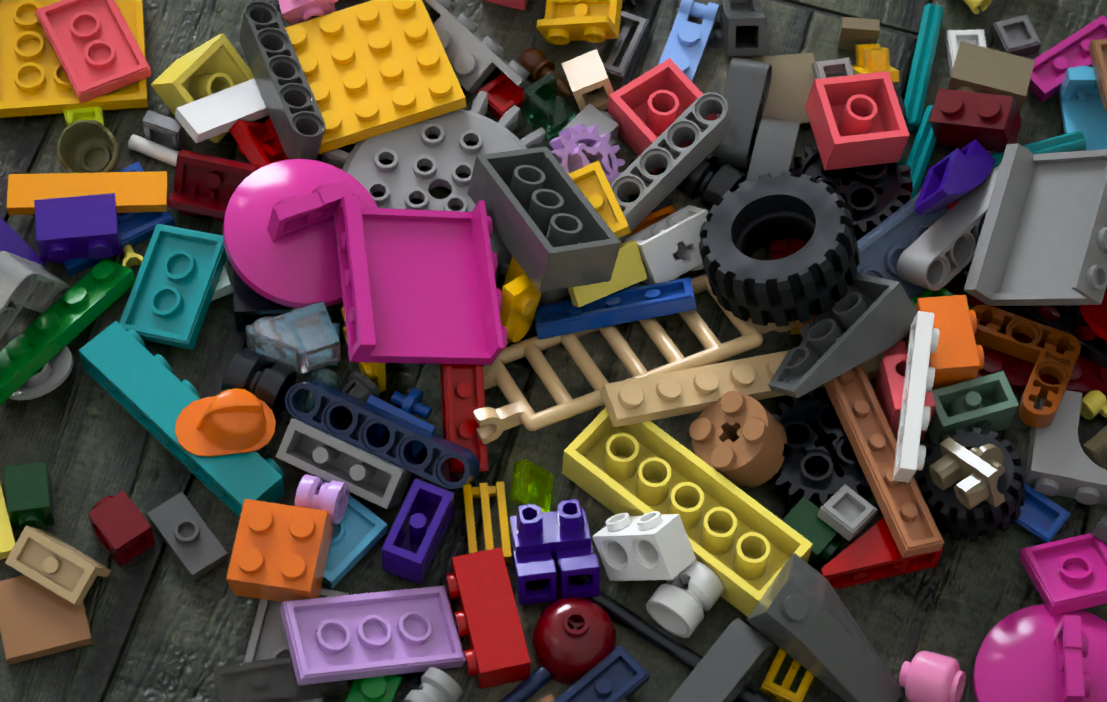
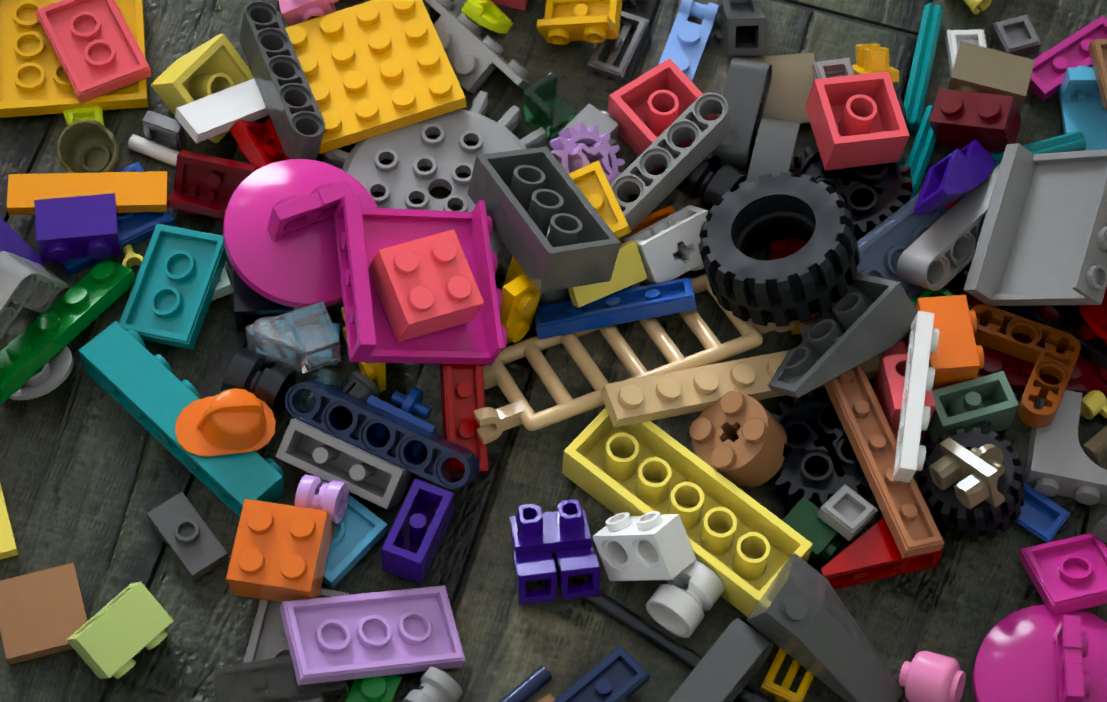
(29, 495): dark green brick -> none
(55, 564): tan panel -> none
(121, 528): dark red brick -> none
(121, 631): none -> yellowish green brick
(425, 285): none -> coral brick
(484, 492): yellow tile -> none
(487, 15): none -> neon yellow tile
(488, 618): red brick -> none
(502, 95): red tile -> none
(531, 485): clear neon green plate -> none
(538, 66): reddish brown bar -> none
(572, 638): dark red cylinder -> none
(588, 80): brick -> none
(857, 31): dark tan tile -> none

